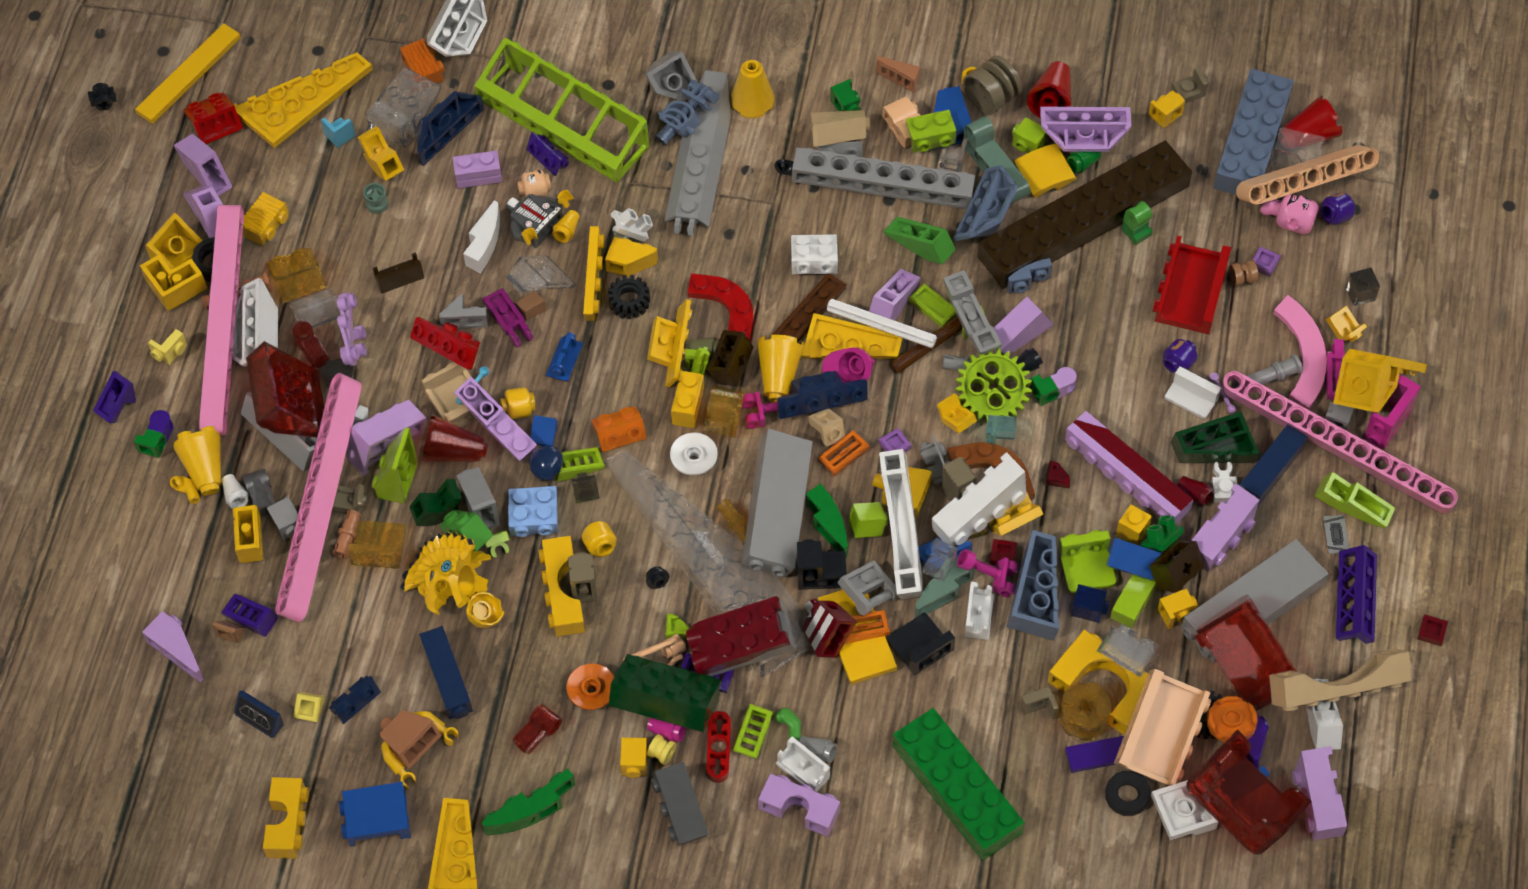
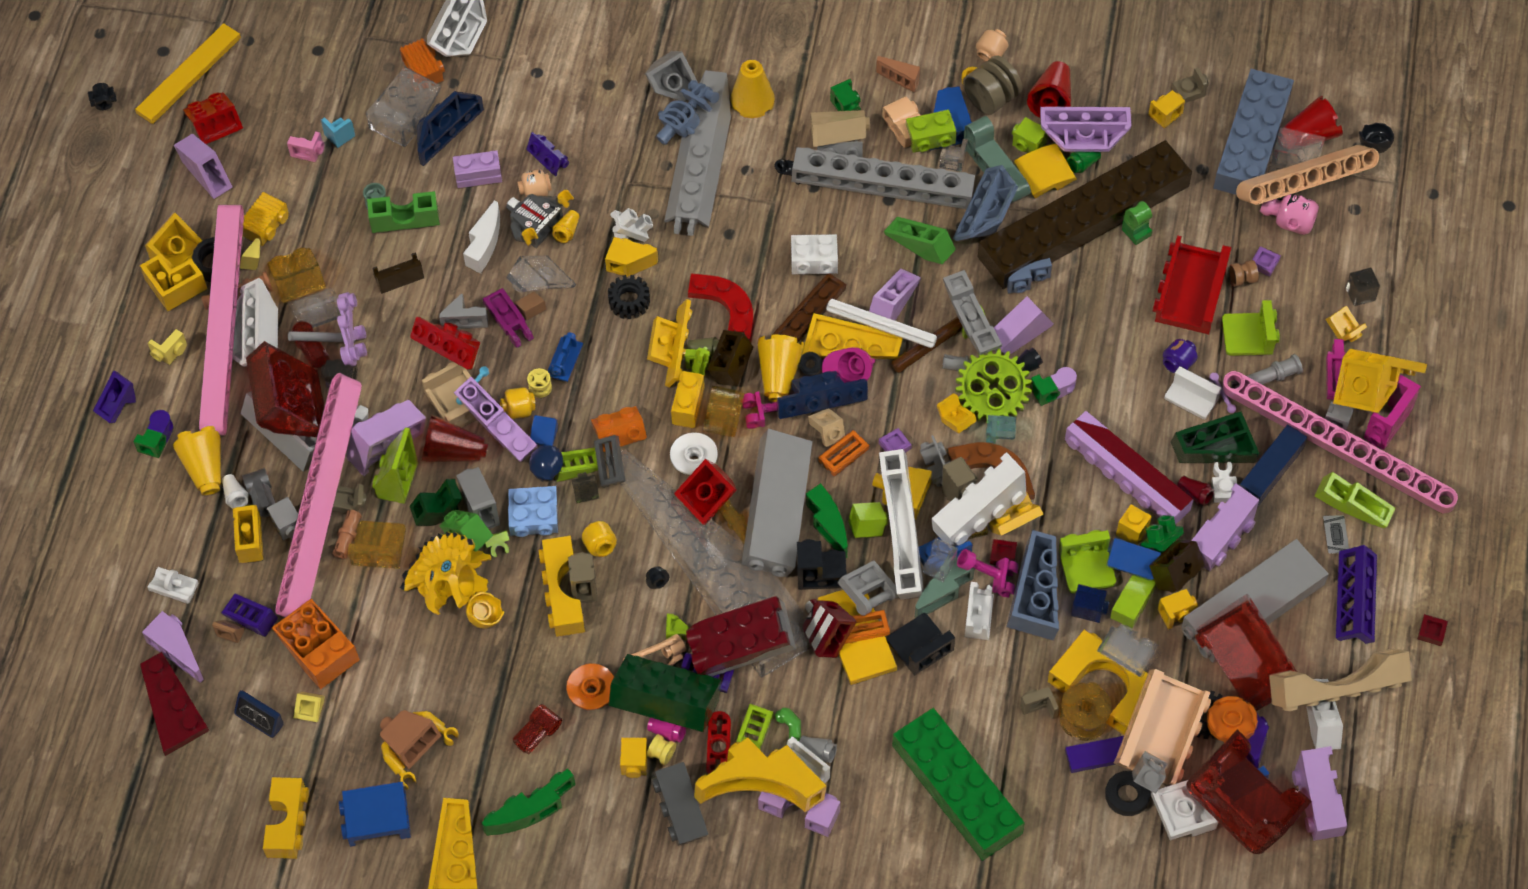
(172, 708): none -> dark red wing
(173, 585): none -> white hips
(185, 486): yellow arm -> none
(204, 204): lavender slope -> none
(251, 256): none -> light yellow slope
(297, 101): yellow wing -> none
(306, 149): none -> bright pink bracket
(315, 336): none -> light grey bar
(316, 643): none -> orange slope
(360, 695): dark blue hinge -> none
(378, 154): yellow brick -> none
(388, 217): none -> bright green arch
(446, 673): dark blue brick -> none
(542, 377): none -> light yellow wheel
(557, 133): lime window -> none
(594, 265): yellow wing -> none
(616, 477): none -> dark grey tile
(706, 491): none -> red slope
(751, 770): none -> yellow arch
(810, 356): none -> black plate
(933, 305): lime tile -> none
(991, 44): none -> light nougat head
(1057, 475): dark red tile -> none
(1149, 772): none -> light grey brick
(1251, 331): none -> lime bracket
(1311, 348): bright pink tile -> none
(1338, 208): dark purple head -> none
(1377, 136): none -> black hair

